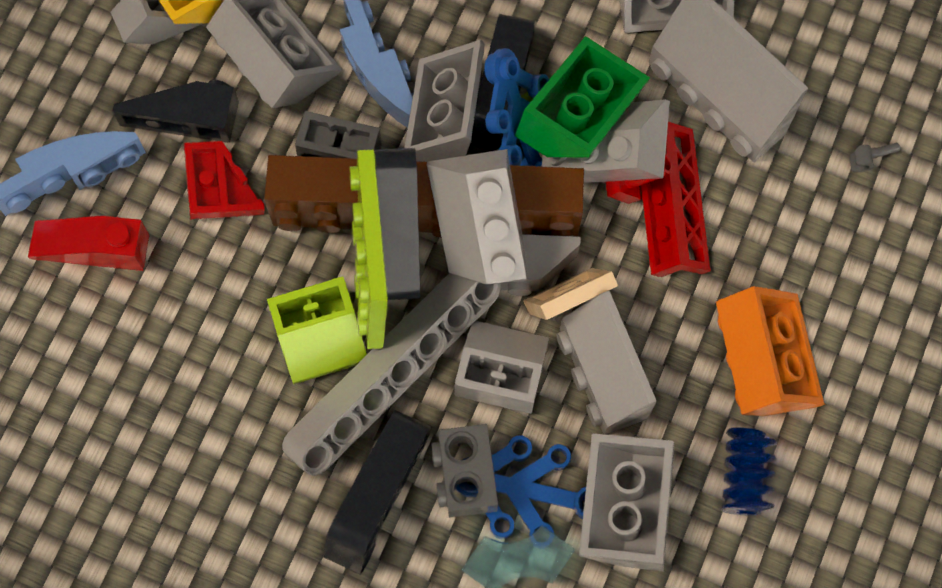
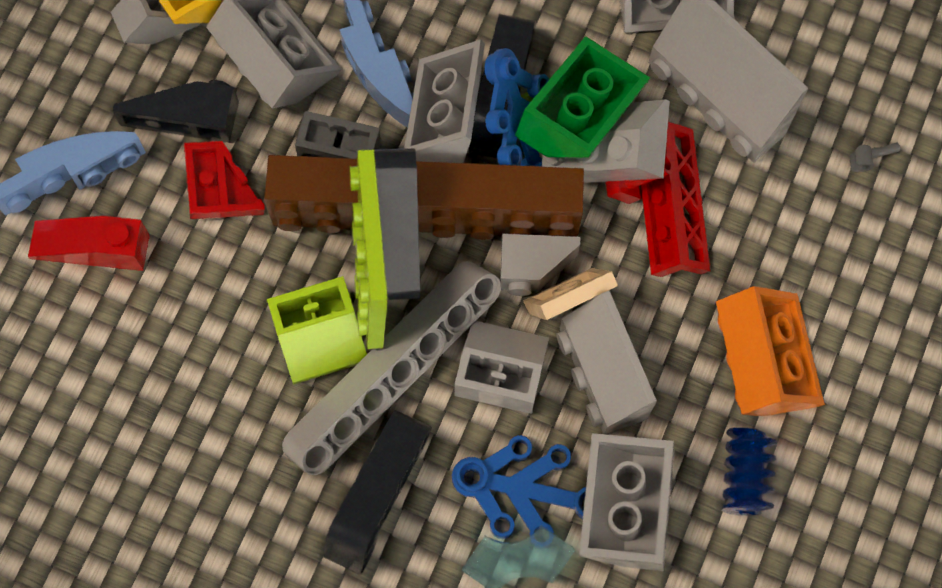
(474, 470): dark grey brick -> none
(479, 217): light grey slope -> none

